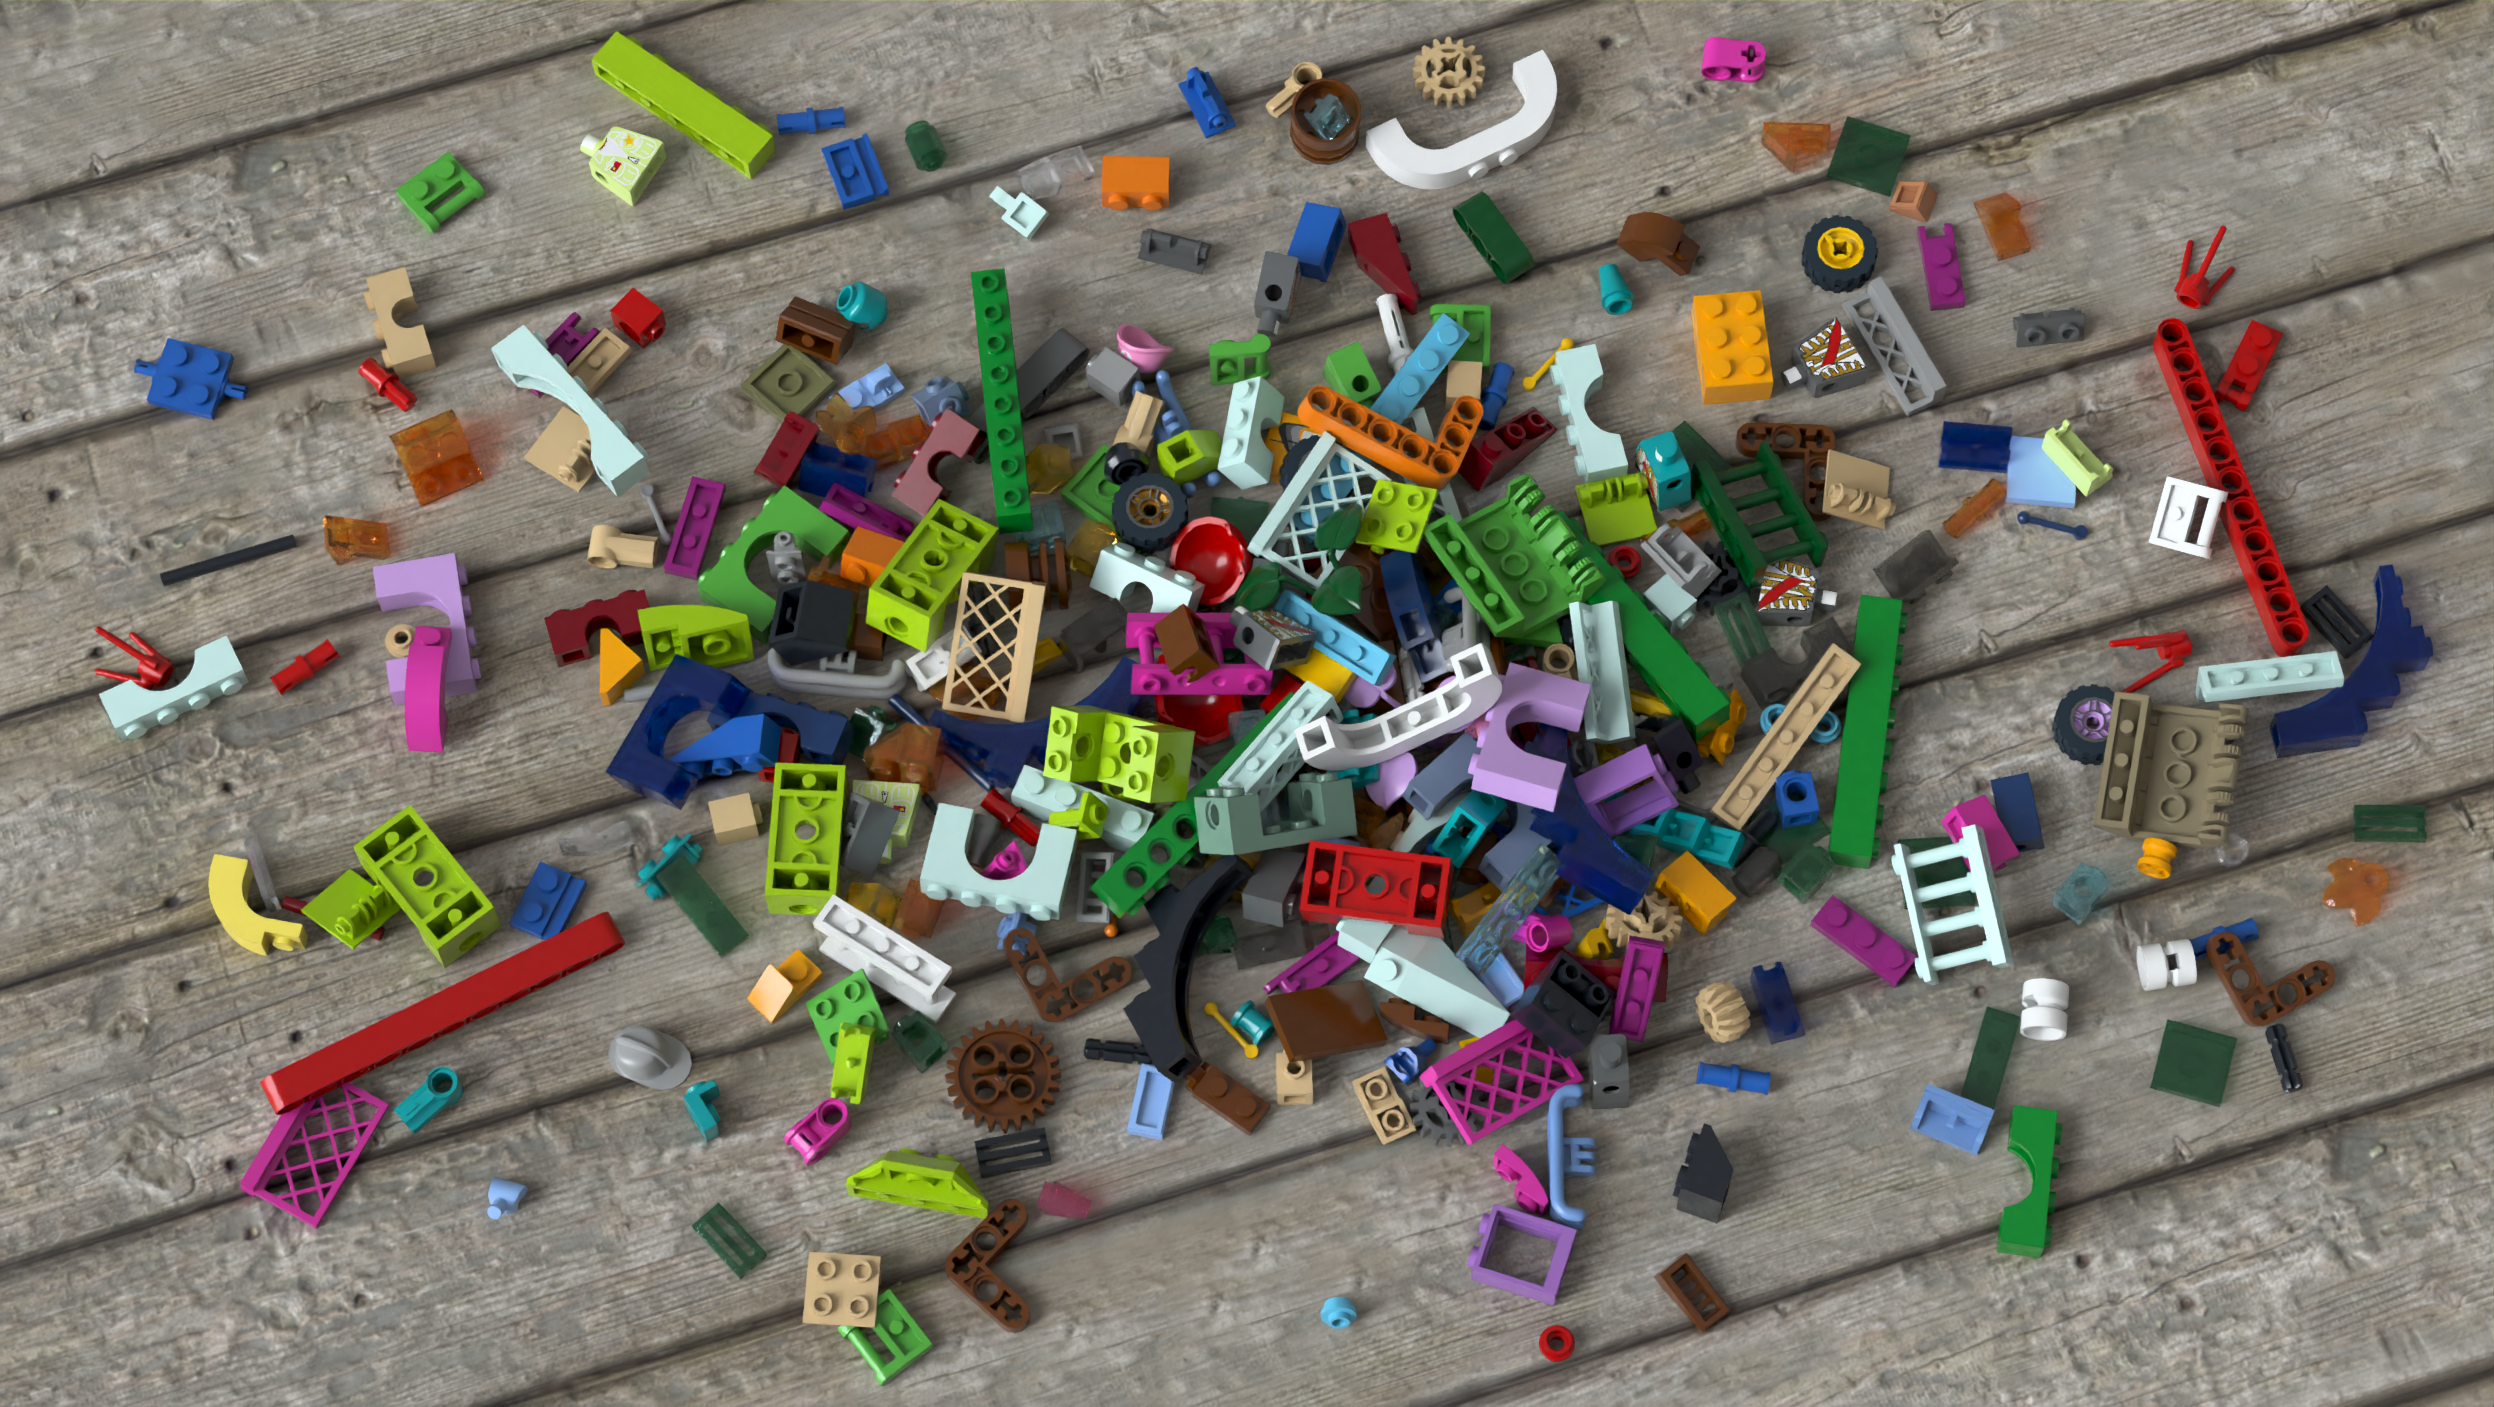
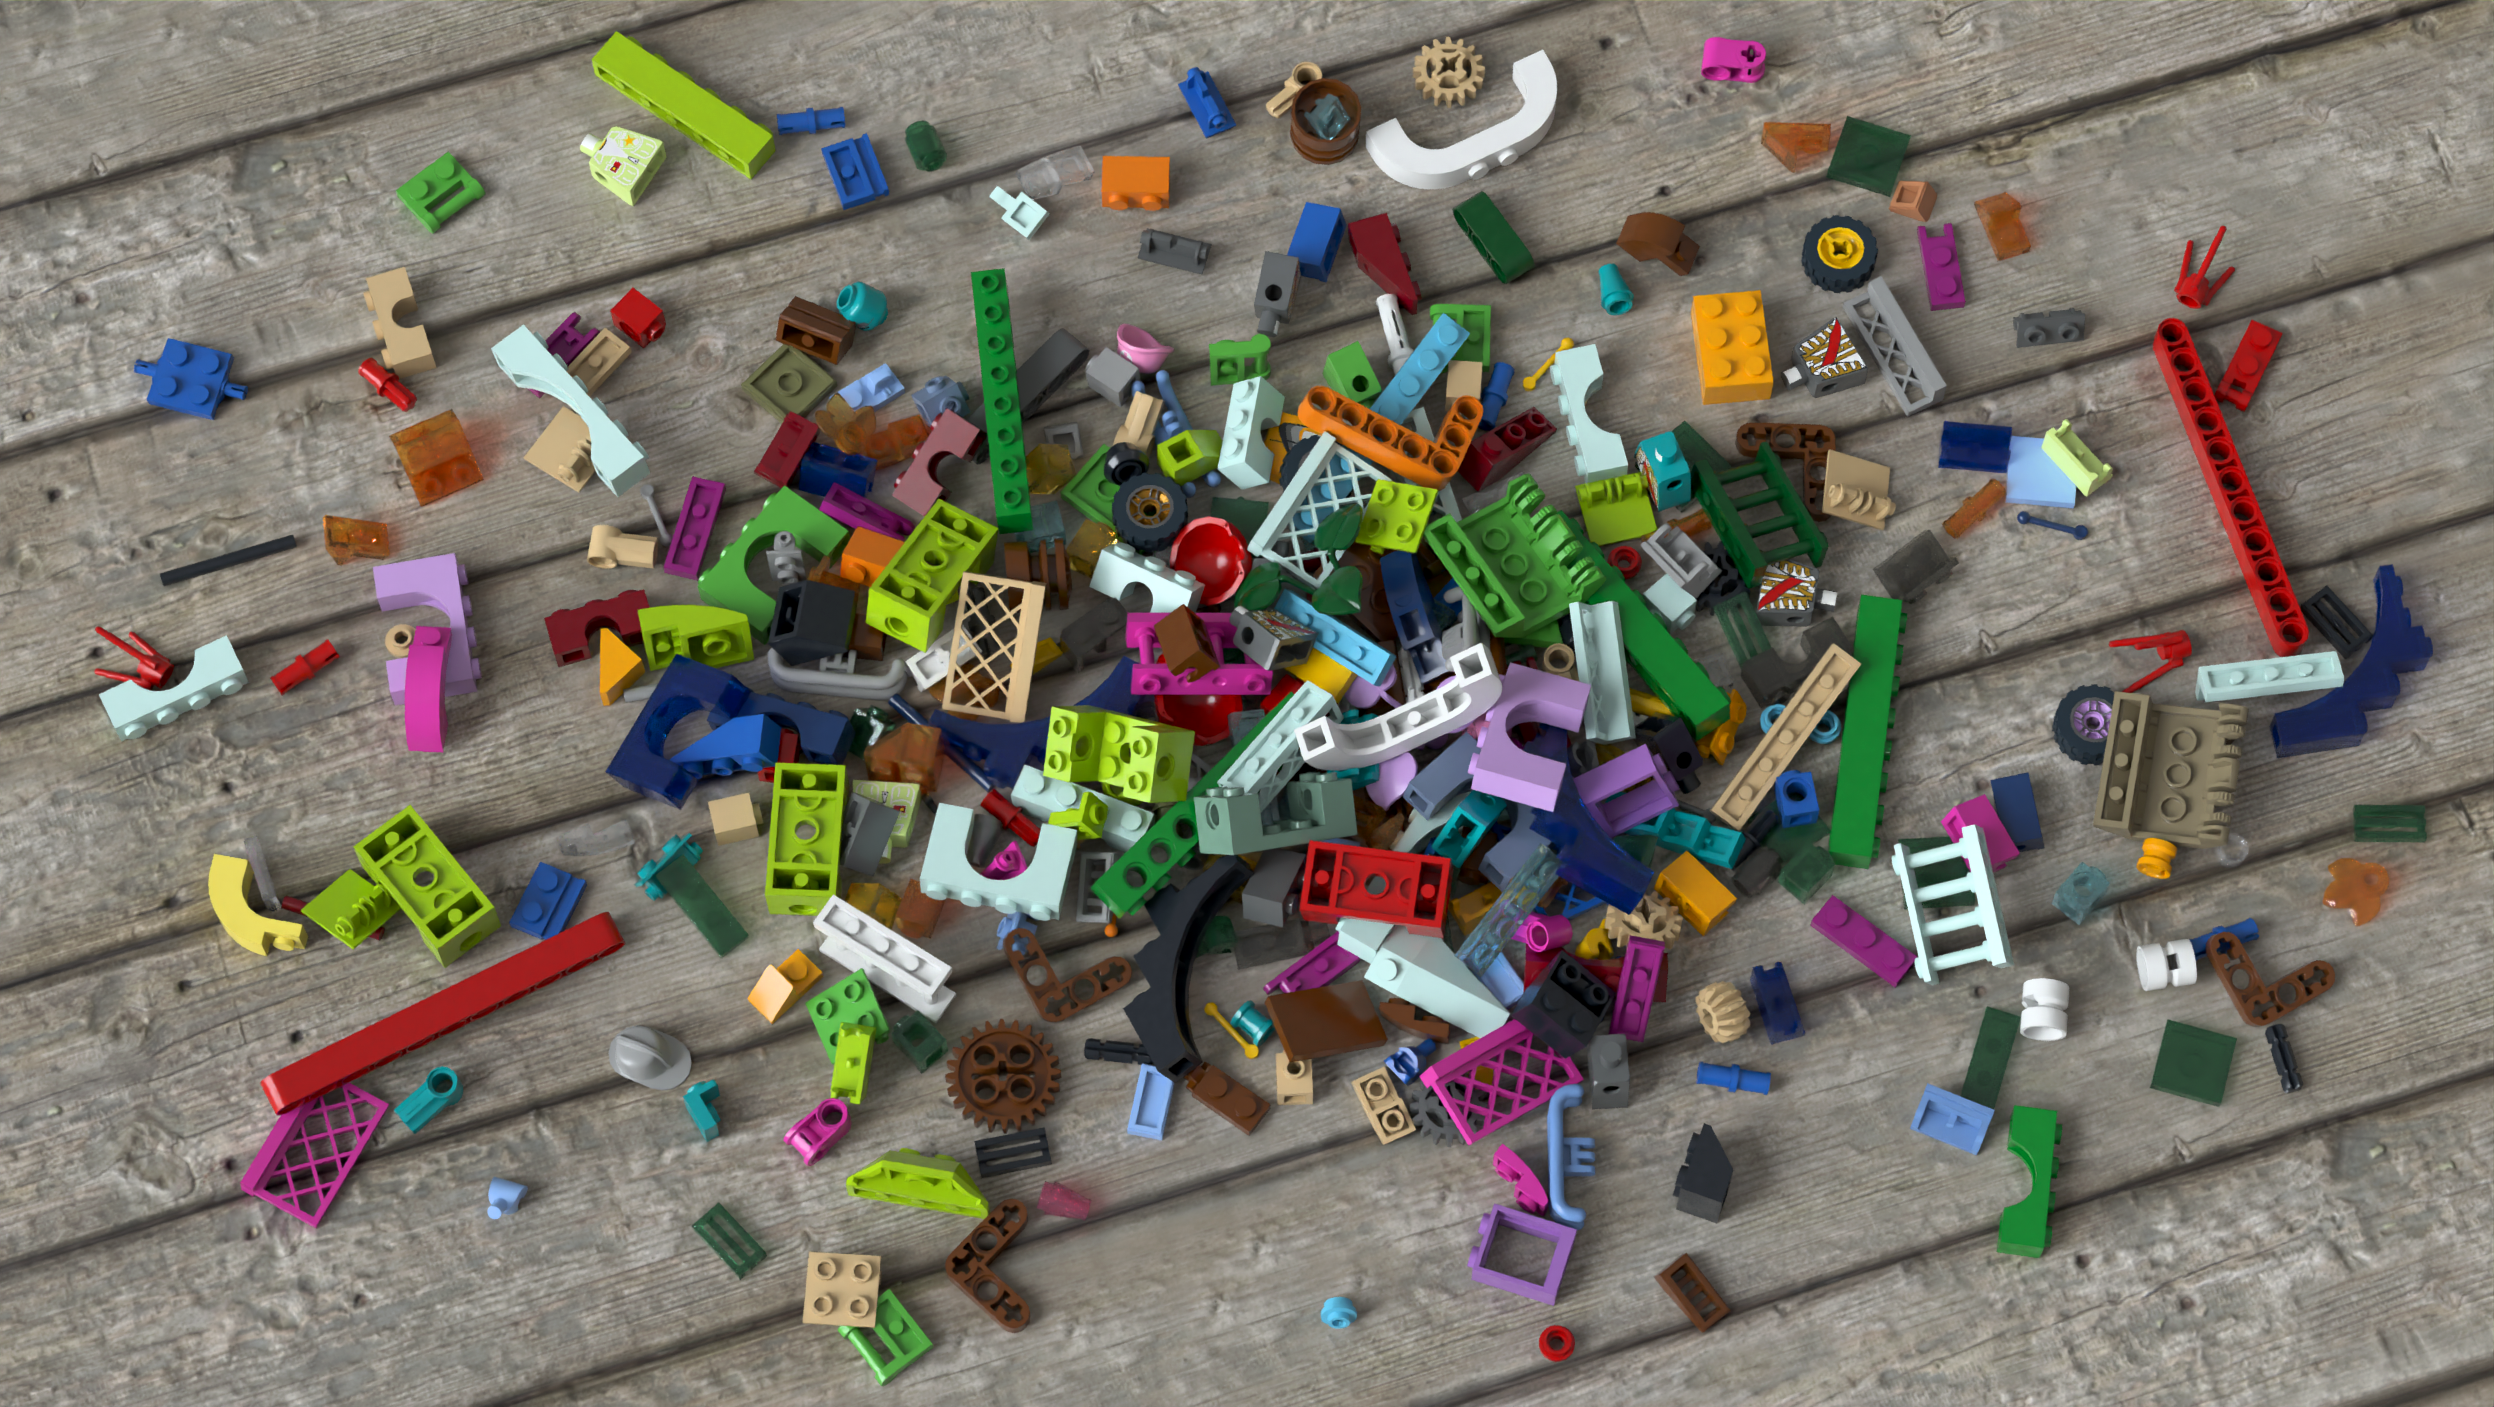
(2177, 513): white plate -> none

